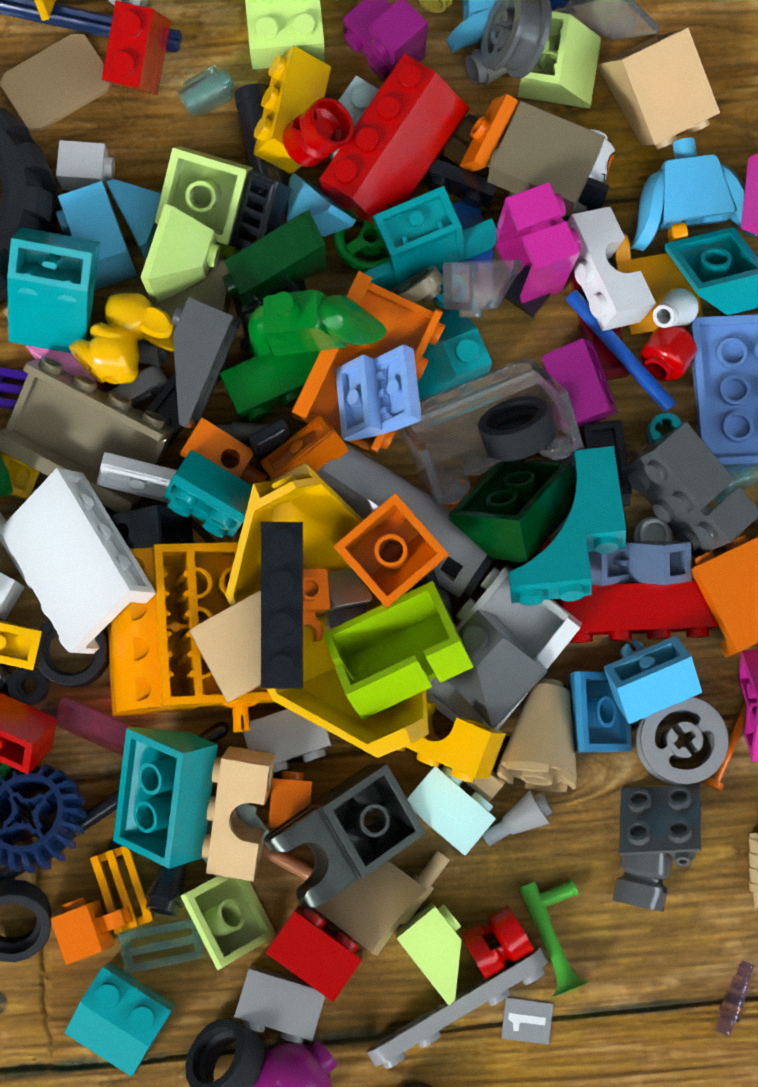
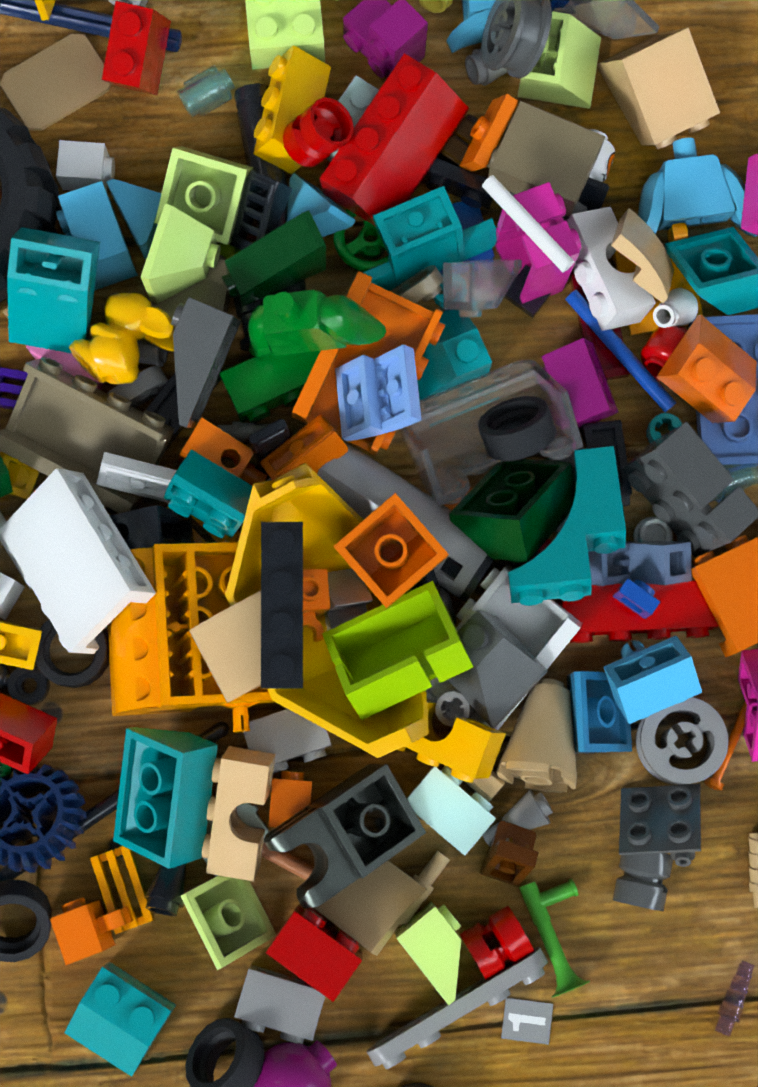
(92, 725): clear pink slope -> none
(127, 951): clear light blue tile -> none
(451, 696): none -> light grey bush
(510, 854): none -> reddish brown slope
(528, 223): none -> white piece
(637, 597): none -> blue plate
(643, 247): none -> tan slope
(710, 372): none -> orange slope

